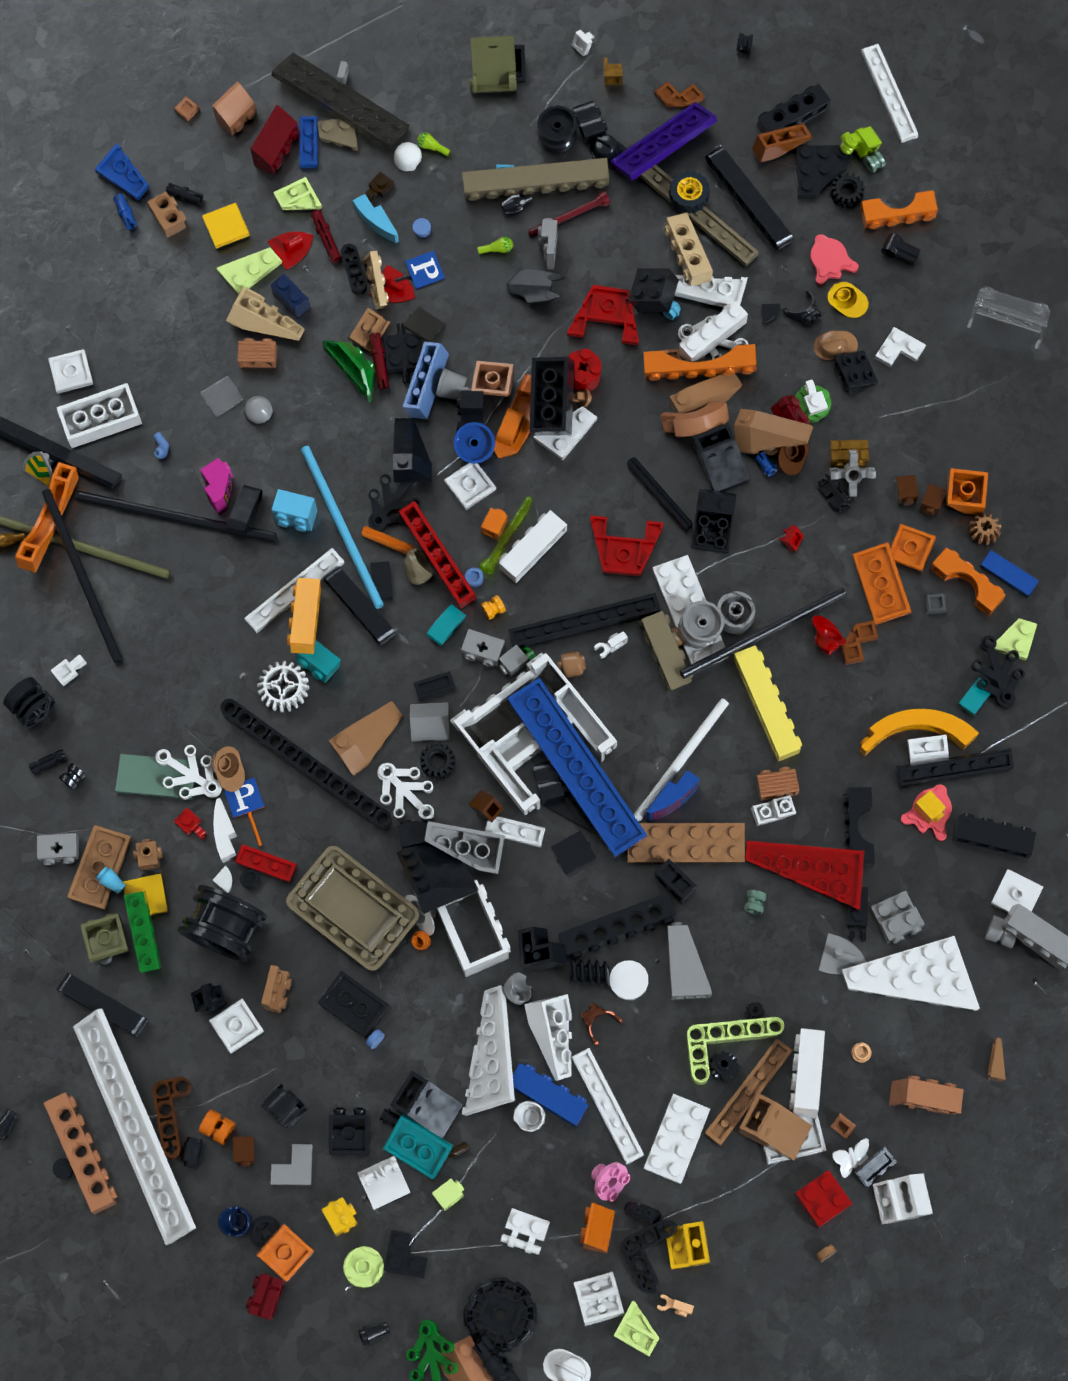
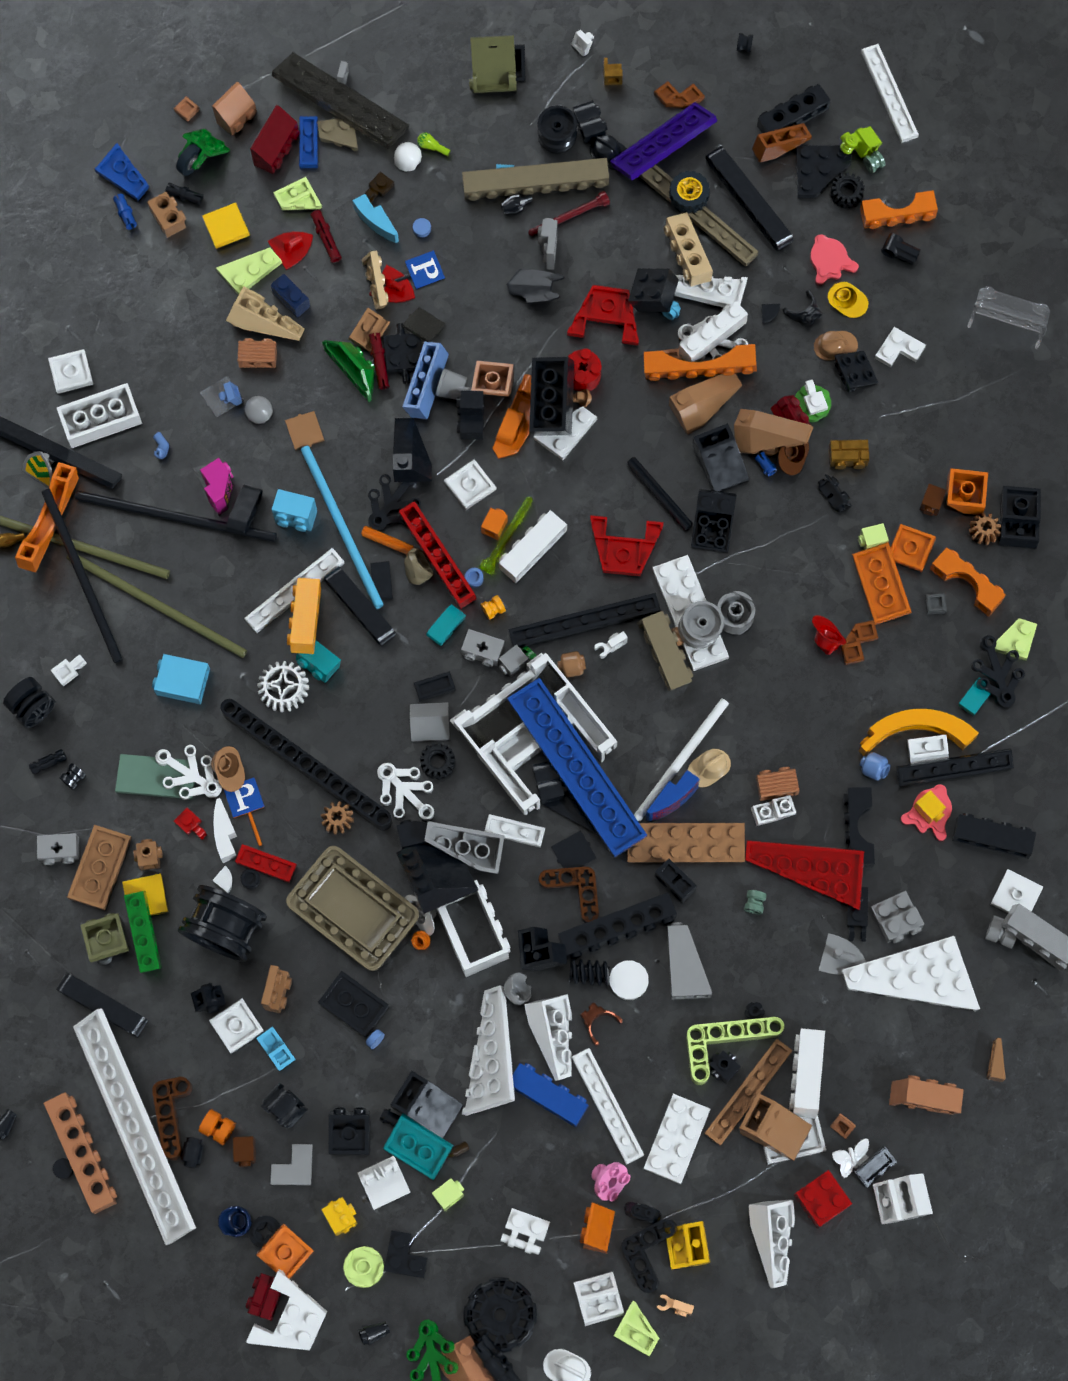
(109, 879): medium azure cone -> none
(162, 607): none -> olive piece
(181, 679): none -> medium azure brick
(198, 147): none -> green plate
(230, 394): none -> medium blue tile
(275, 1048): none -> medium azure slope
(298, 1321): none -> white wing
(304, 430): none -> medium nougat piece
(337, 824): none -> medium nougat gear
(348, 263): black beam -> none
(364, 738): medium nougat wedge -> none
(485, 440): blue wheel -> none
(486, 806): reddish brown brick -> none
(501, 245): lime piece -> none
(529, 1116): white hair -> none
(576, 873): none -> reddish brown beam
(696, 422): nougat arch -> none
(710, 766): none -> tan piece
(762, 633): black piece -> none
(766, 703): light yellow brick -> none
(771, 1231): none -> white wedge
(792, 538): red tile -> none
(826, 1253): medium nougat tile -> none
(837, 473): light grey pin -> none
(861, 1052): light nougat plate -> none
(873, 536): none -> yellowish green brick
(875, 766): none -> medium blue head
(906, 490): reddish brown brick -> none
(1009, 573): blue tile -> none
(1020, 517): none -> black slope

